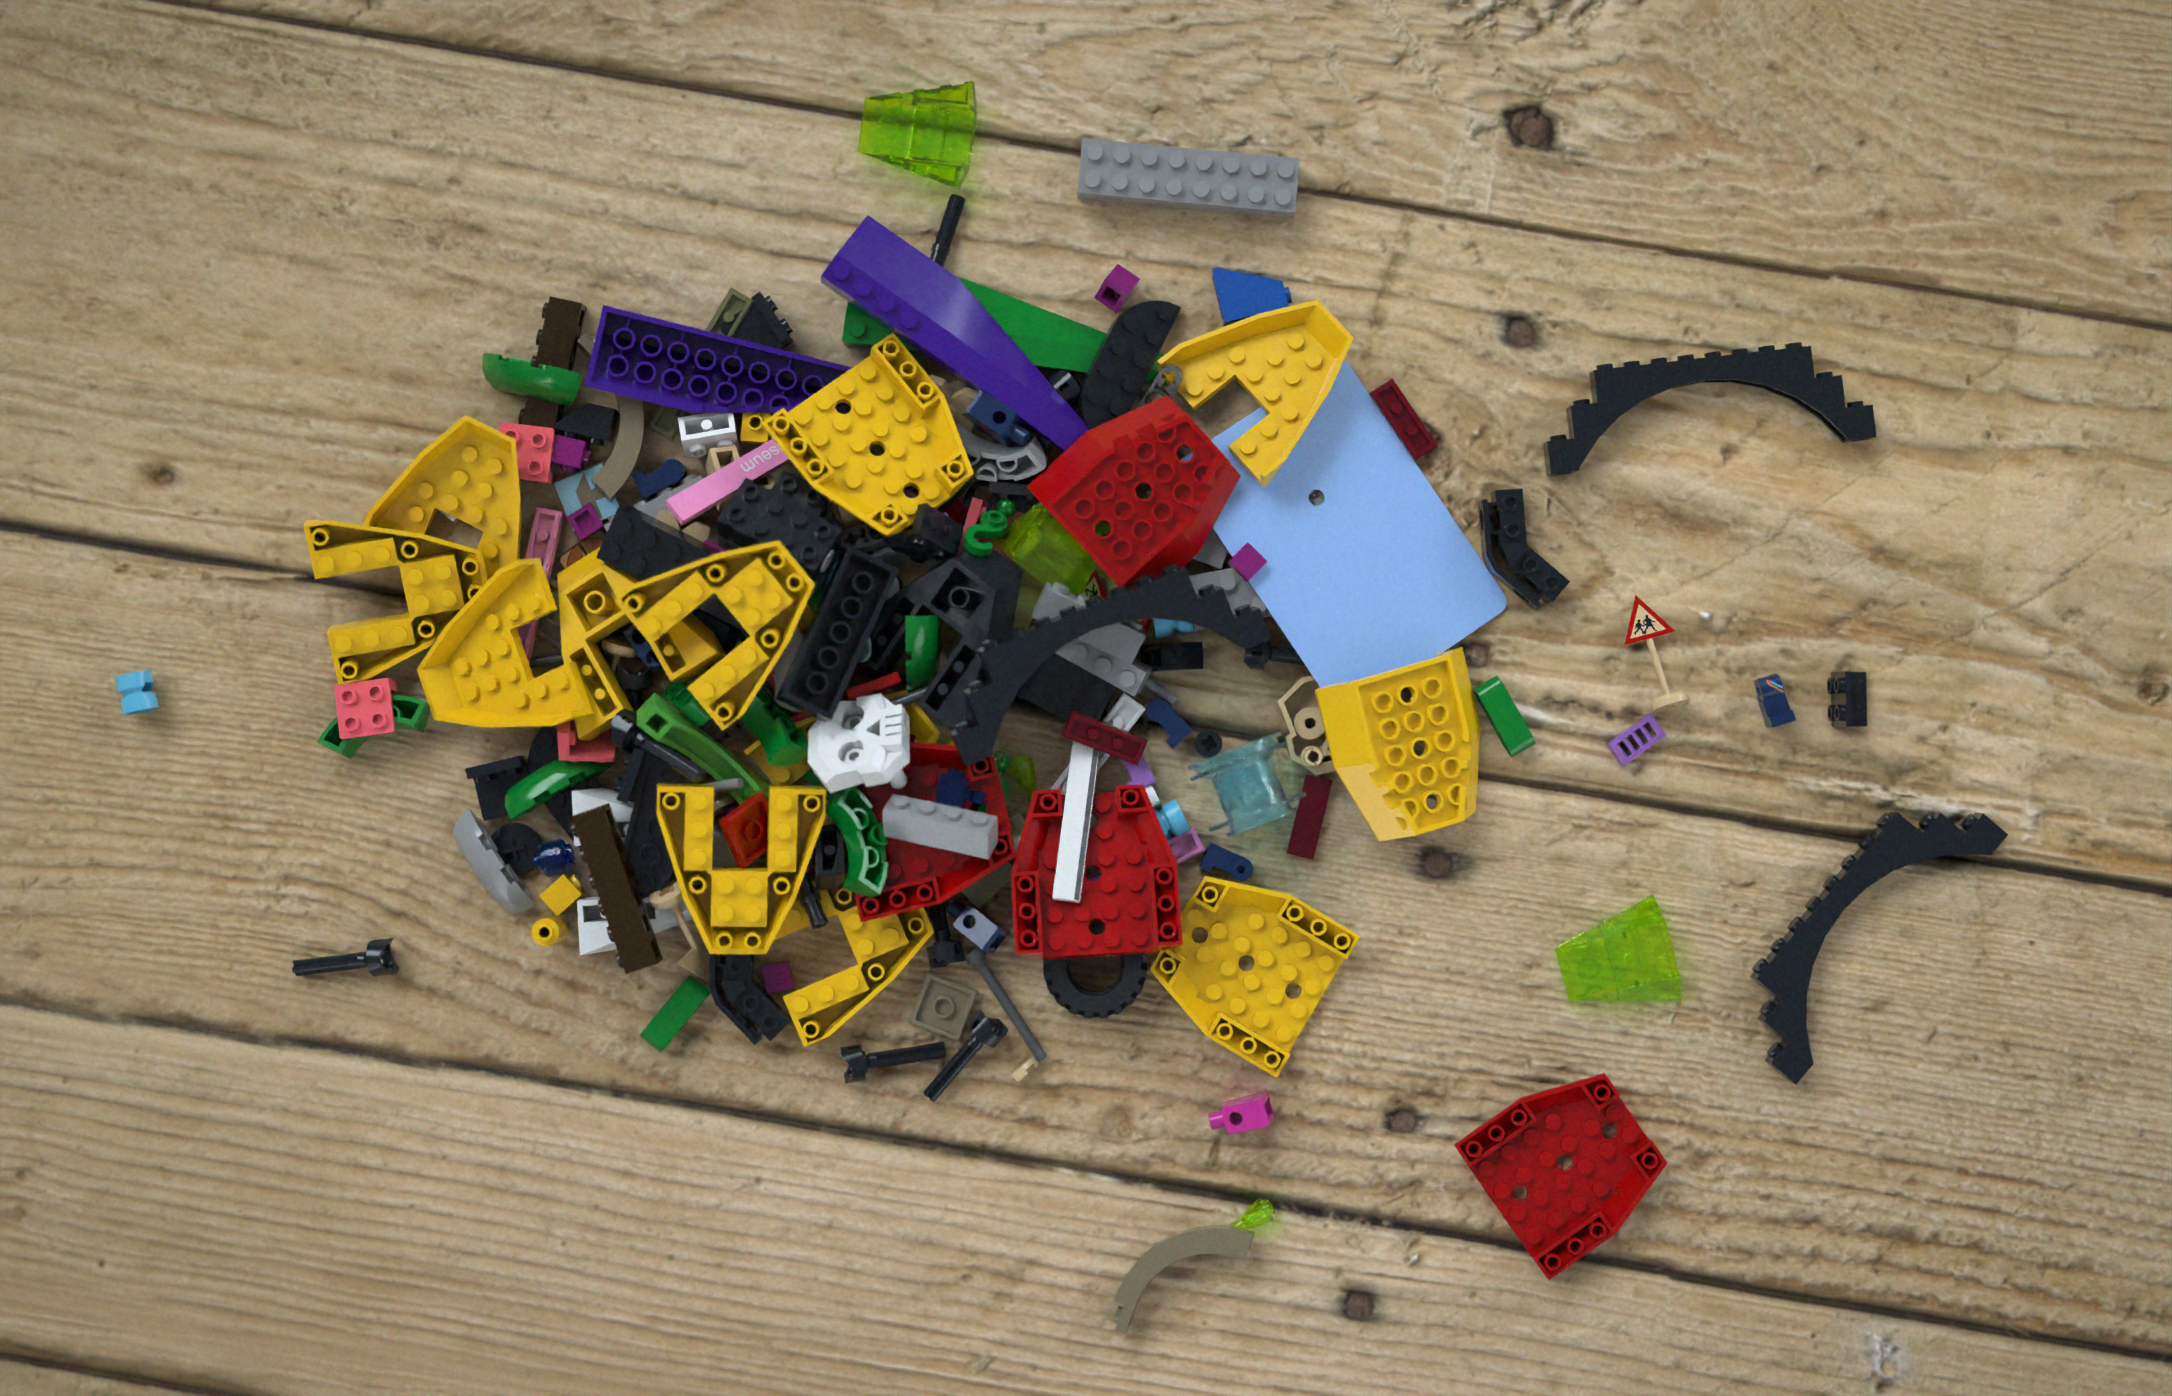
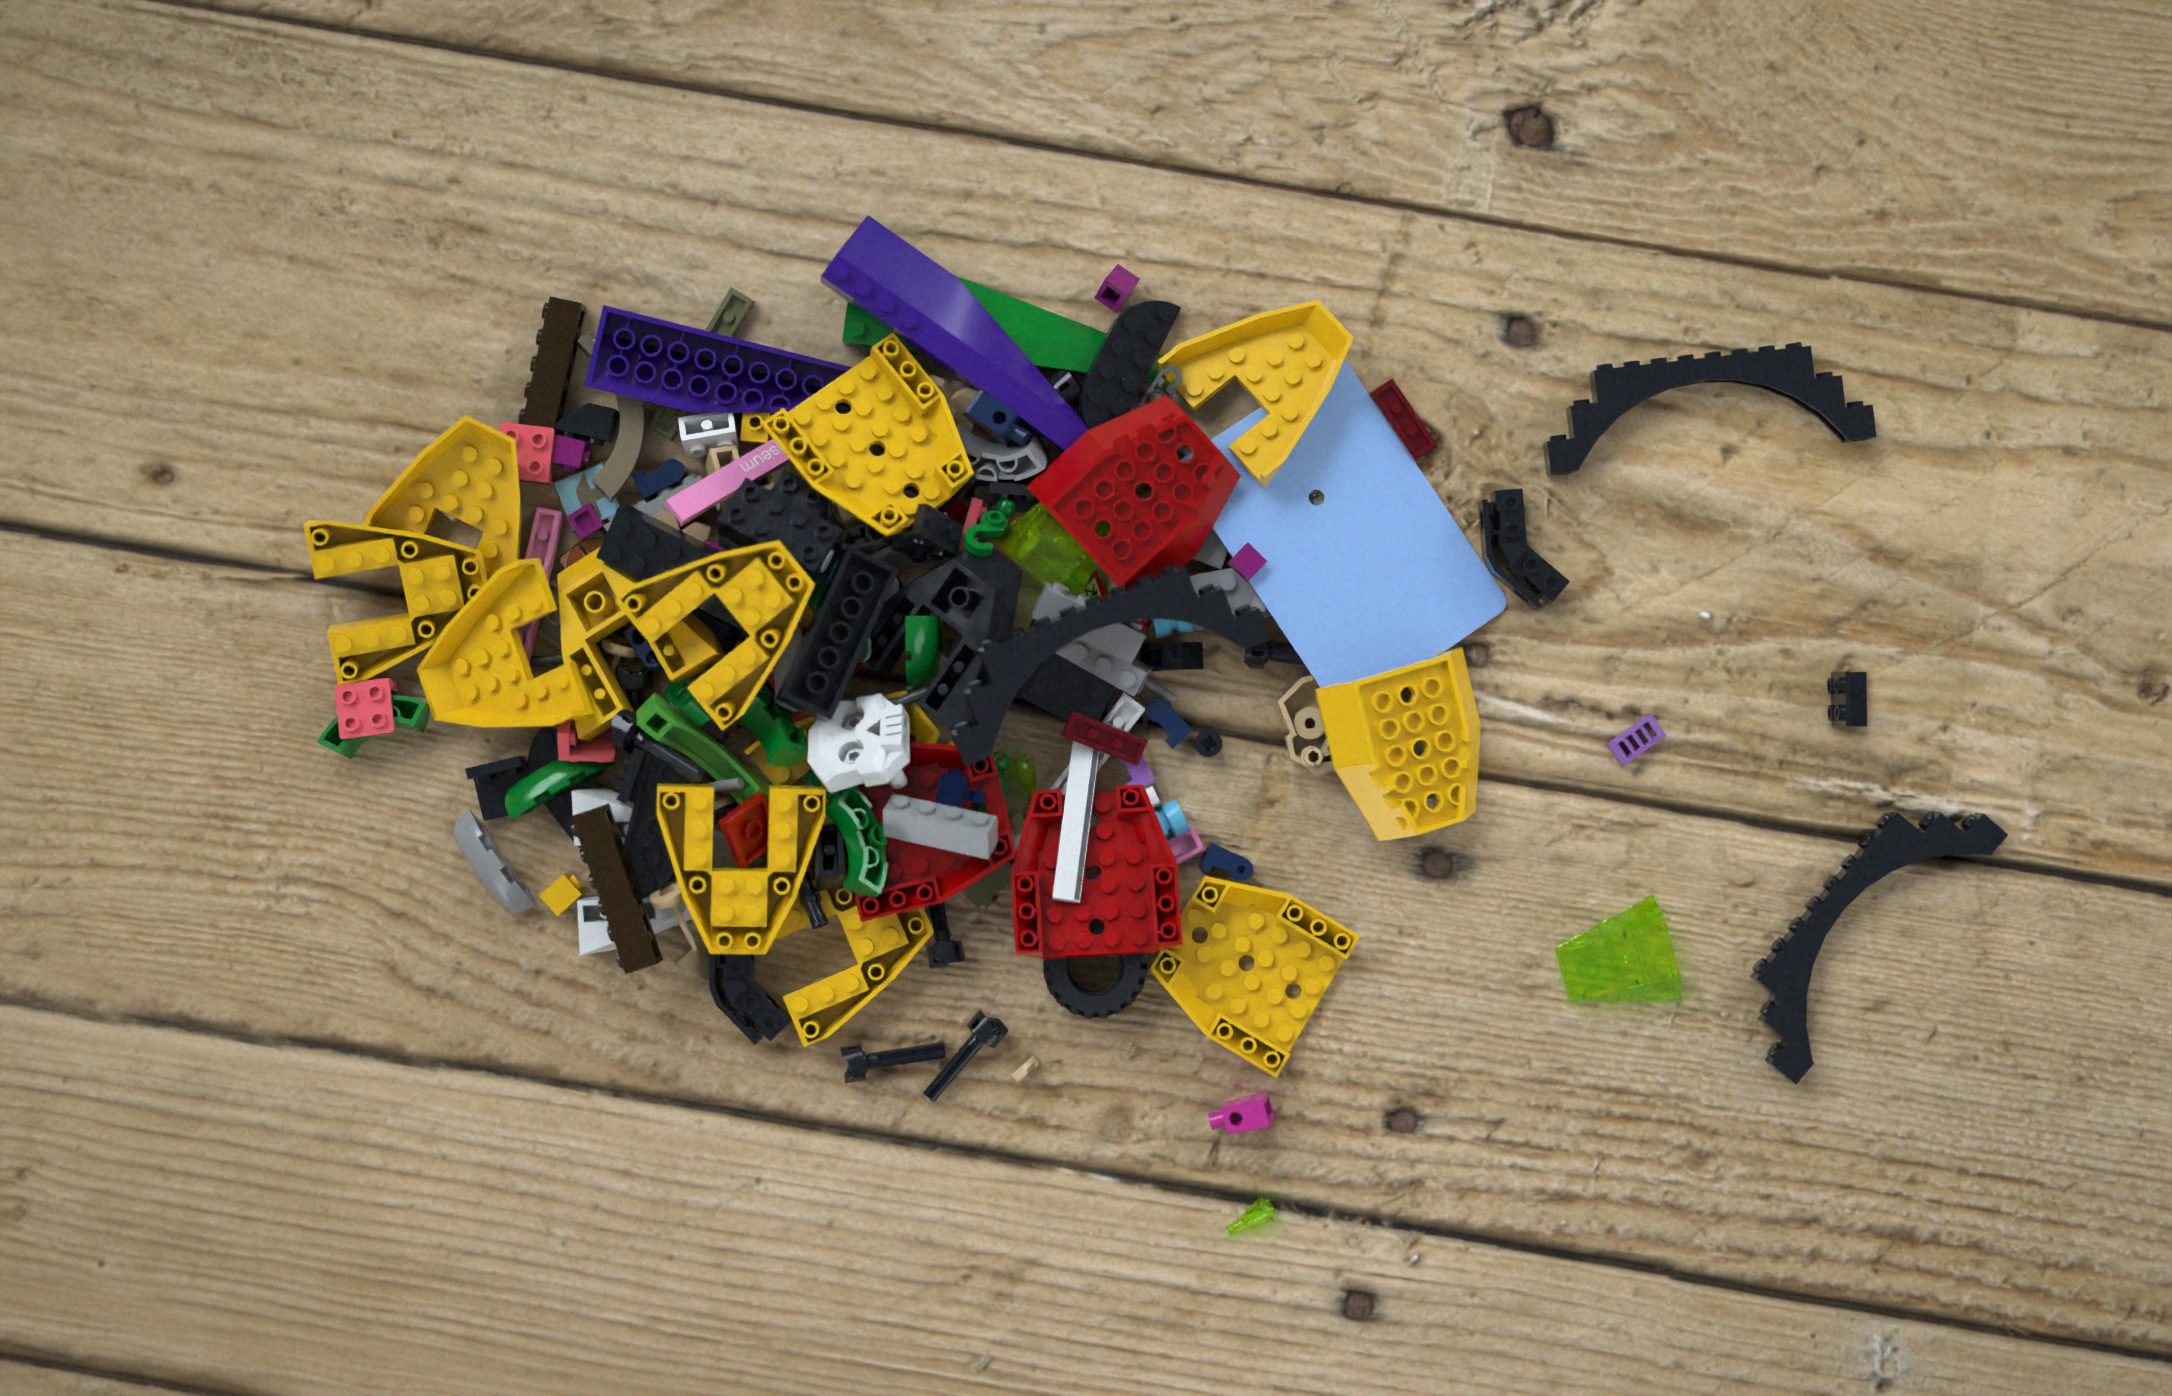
(136, 692): medium azure wheel -> none
(375, 958): black piece -> none
(517, 846): black tile -> none
(521, 378): green brick -> none
(554, 858): clear blue head -> none
(558, 930): yellow brick -> none
(675, 1013): green beam -> none
(761, 324): black bracket -> none
(777, 976): magenta tile -> none
(875, 686): red tile -> none
(923, 131): clear neon green wedge -> none
(943, 1006): dark tan tile -> none
(947, 229): black axle -> none
(977, 958): dark grey piece -> none
(985, 934): dark blue torso -> none
(1188, 178): light grey brick -> none
(1195, 1241): dark tan arch -> none
(1246, 294): blue slope -> none
(1247, 784): clear light blue wheel -> none
(1309, 817): dark red tile -> none
(1504, 716): green beam -> none
(1570, 1207): red wedge -> none
(1645, 625): tan piece -> none
(1773, 701): dark blue leg -> none

